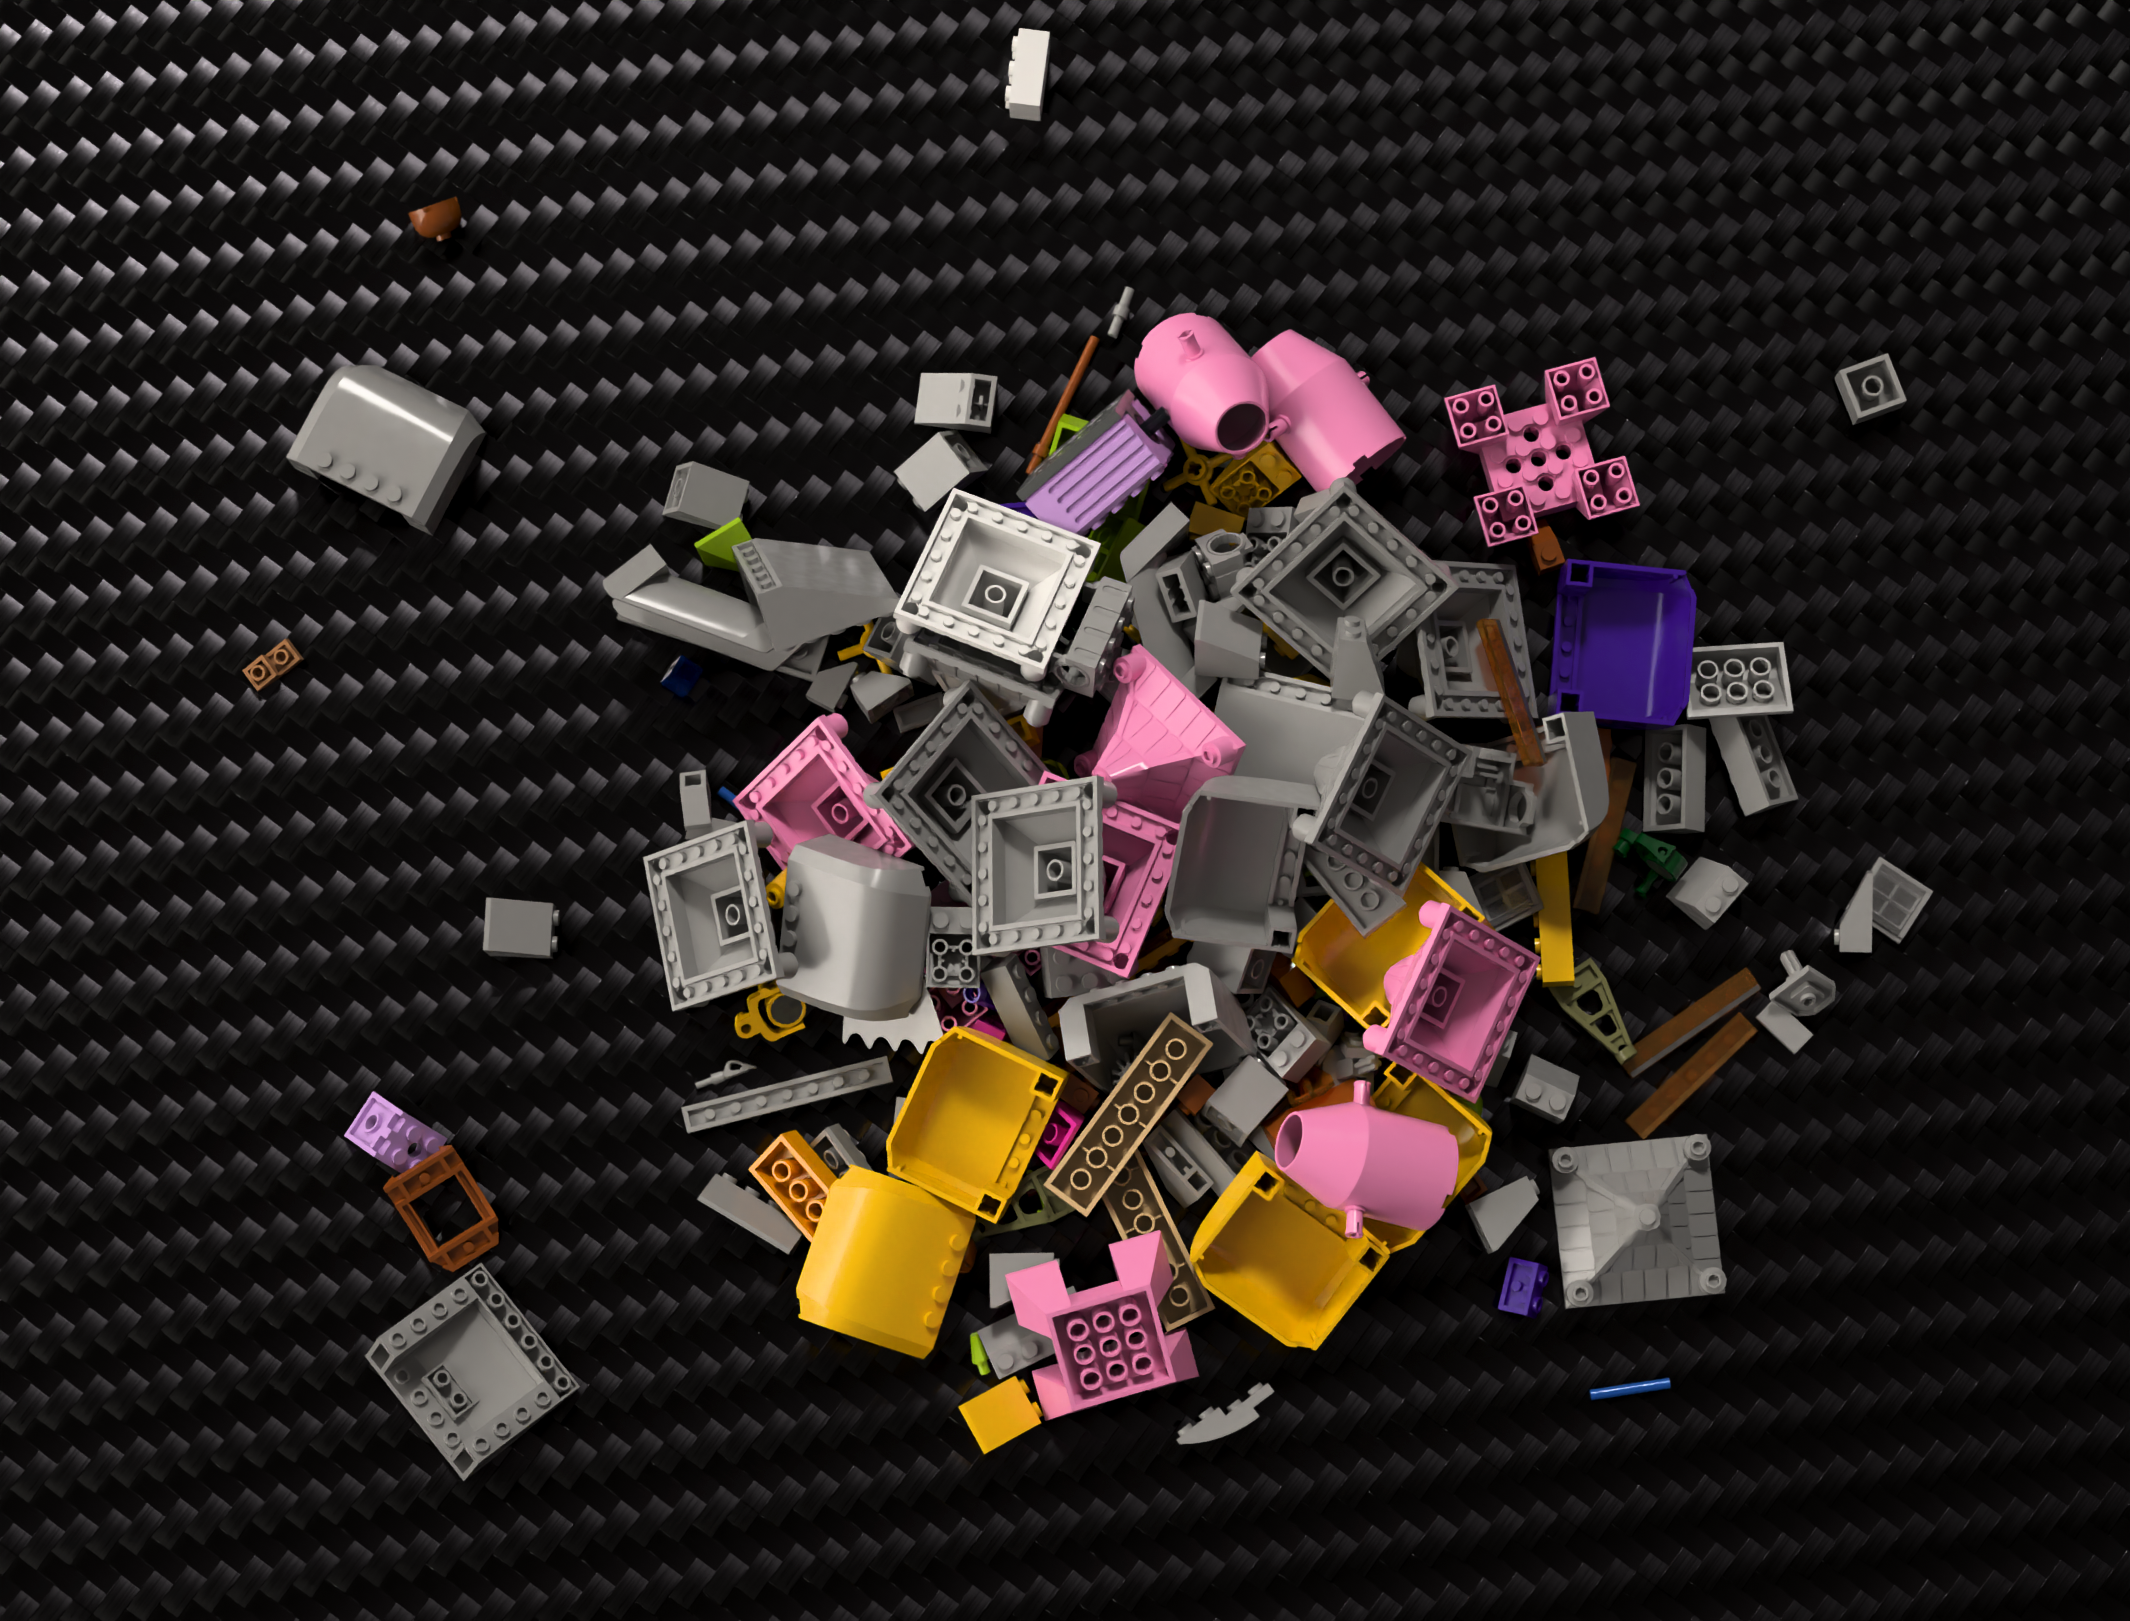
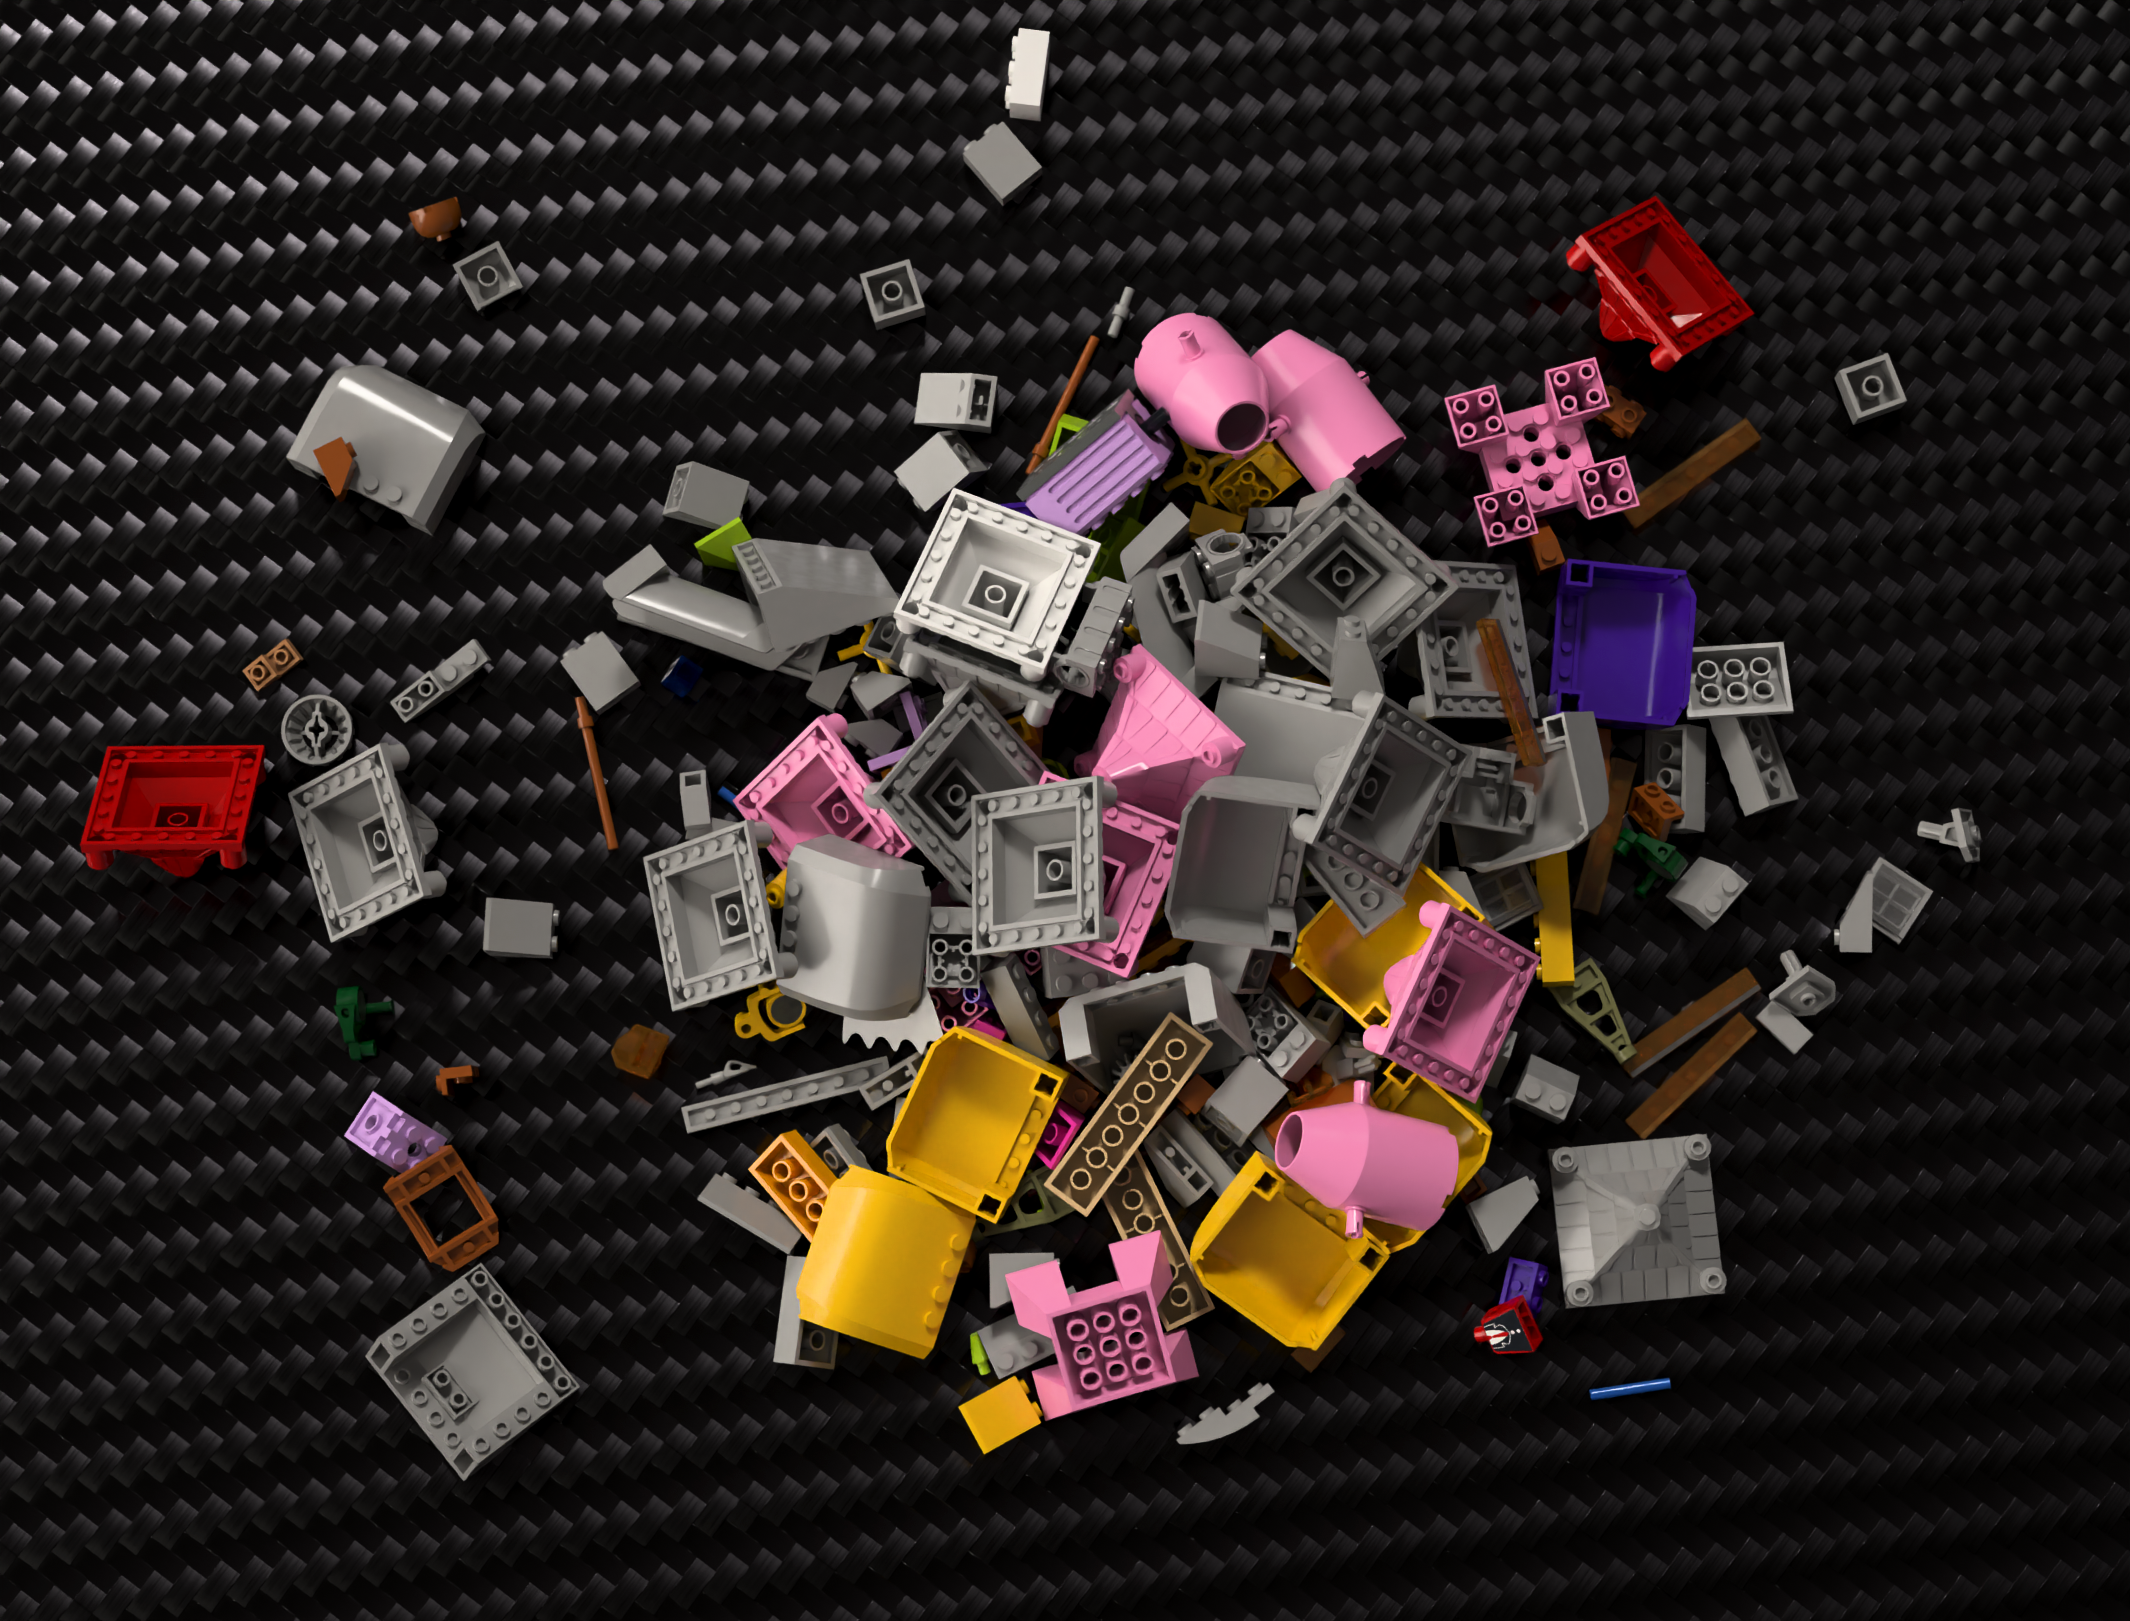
(174, 805): none -> red piece
(317, 708): none -> light grey gear
(337, 465): none -> dark orange slope
(352, 1014): none -> dark green piece
(365, 841): none -> light grey piece
(441, 682): none -> light grey slope
(455, 1075): none -> dark orange bracket
(487, 275): none -> light grey slope
(585, 724): none -> dark orange bar
(600, 672): none -> light grey brick
(640, 1051): none -> clear orange slope
(797, 1339): none -> light grey slope
(875, 736): none -> light grey slope
(892, 294): none -> light grey brick
(892, 1081): none -> light grey slope
(915, 711): none -> lavender bracket
(1002, 162): none -> light grey brick
(1310, 1358): none -> clear orange tile
(1509, 1328): none -> torso
(1622, 415): none -> dark orange brick
(1654, 810): none -> dark orange bracket
(1657, 284): none -> red piece
(1692, 472): none -> clear orange tile
(1957, 833): none -> light grey piece

